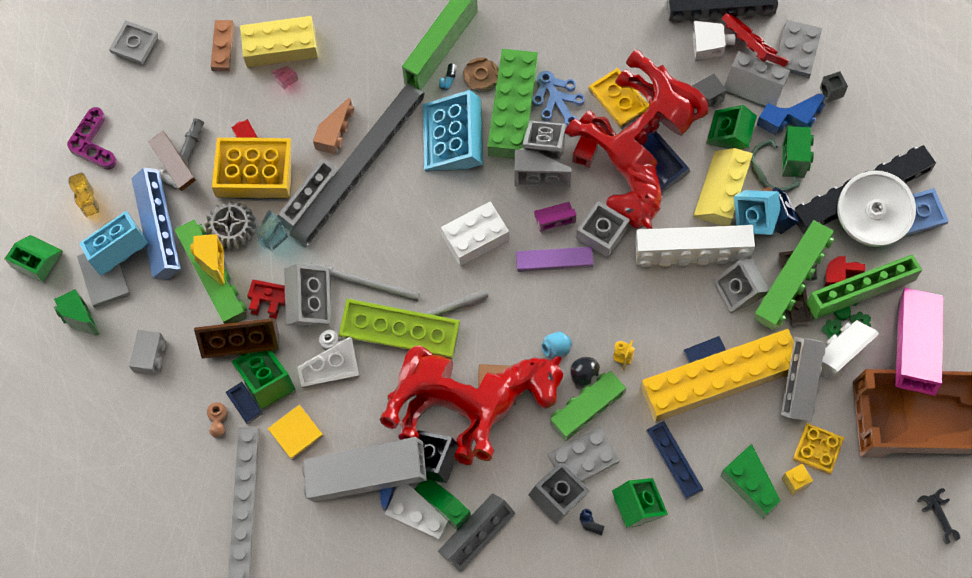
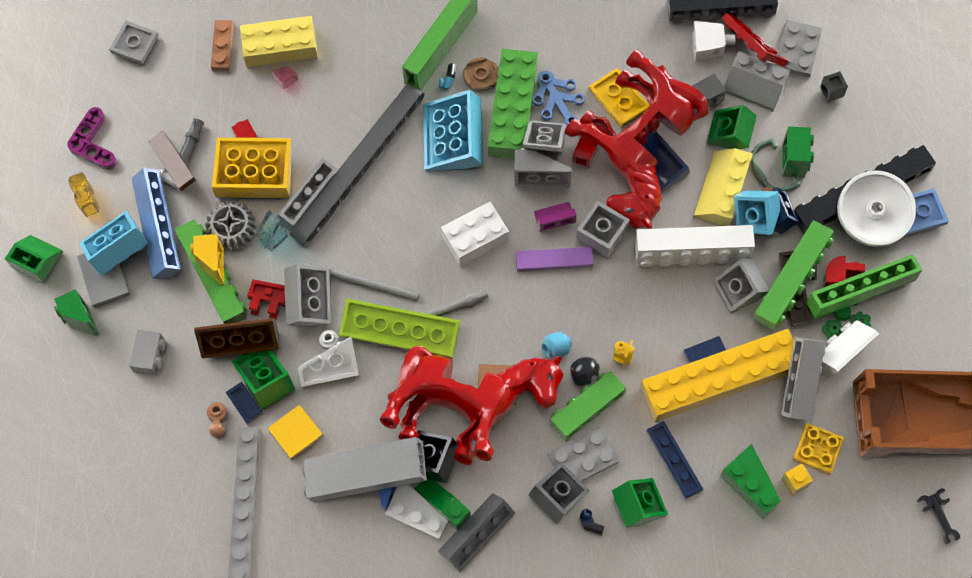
(330, 131): nougat slope -> none
(800, 115): blue arch -> none
(919, 342): brick -> none

